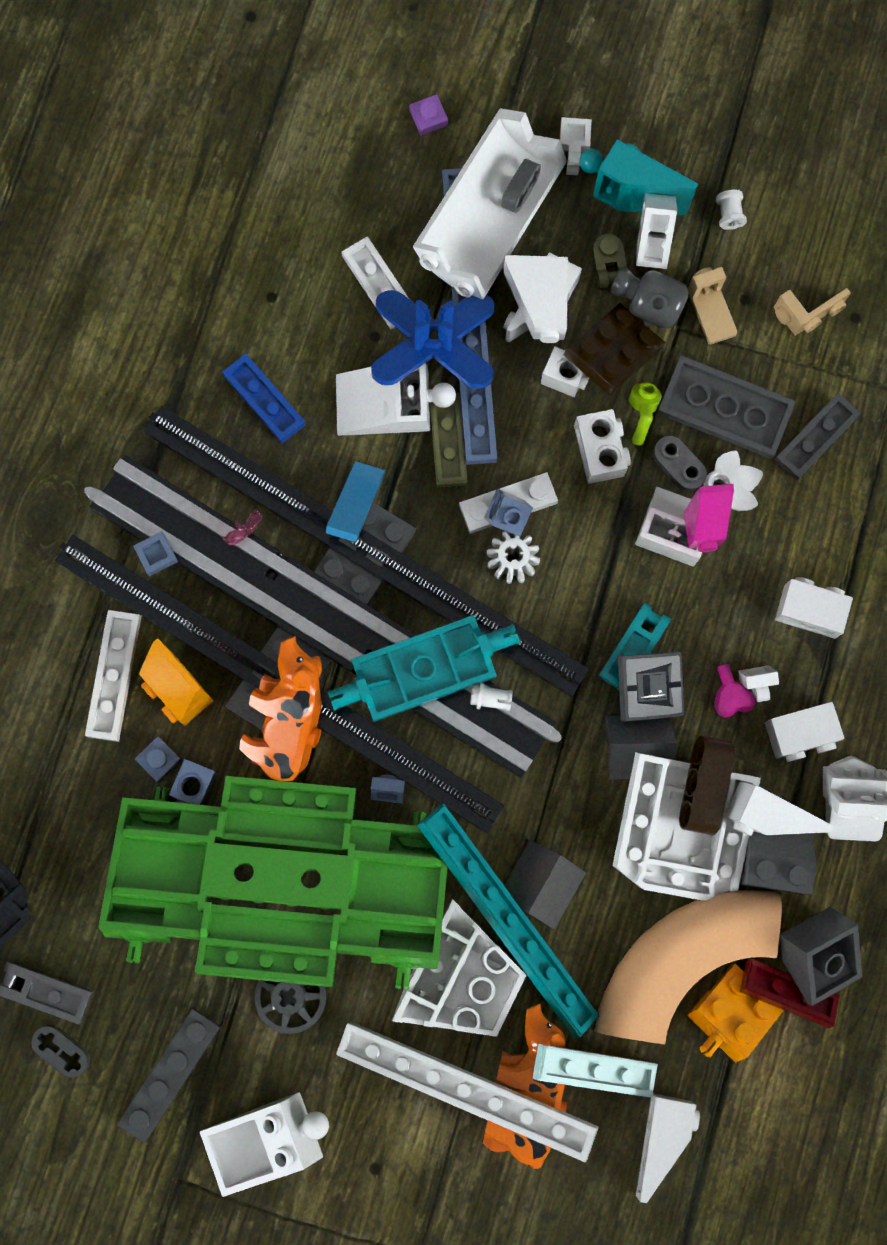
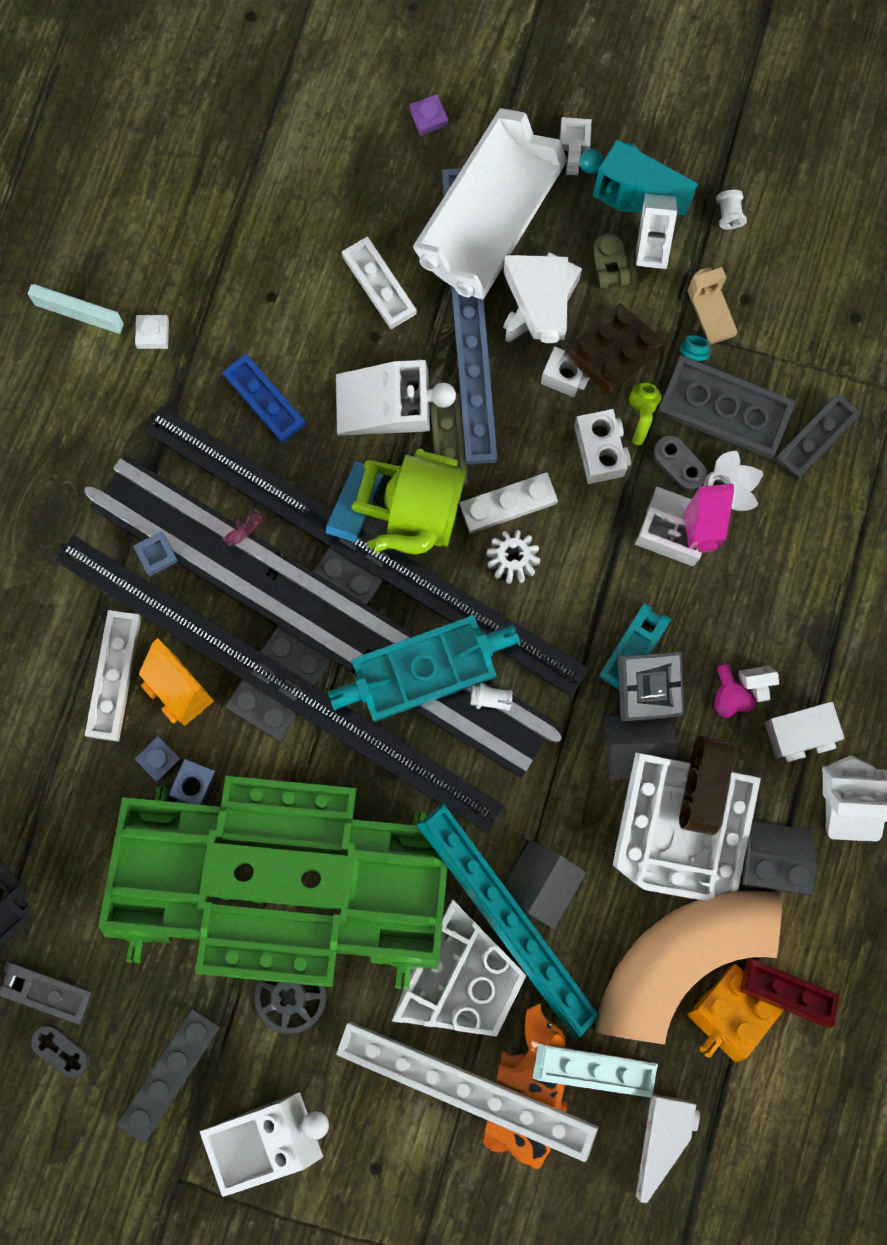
(75, 308): none -> light aqua tile
(152, 331): none -> white plate
(291, 714): orange animal -> none
(387, 789): sand blue plate -> none
(417, 500): none -> lime piece
(448, 350): blue piece -> none
(508, 512): sand blue brick -> none
(521, 185): dark grey beam -> none
(653, 297): dark grey piece -> none
(695, 348): none -> teal plate
(768, 814): white slope -> none
(793, 314): tan bracket -> none
(814, 607): white brick -> none
(822, 954): dark grey slope -> none

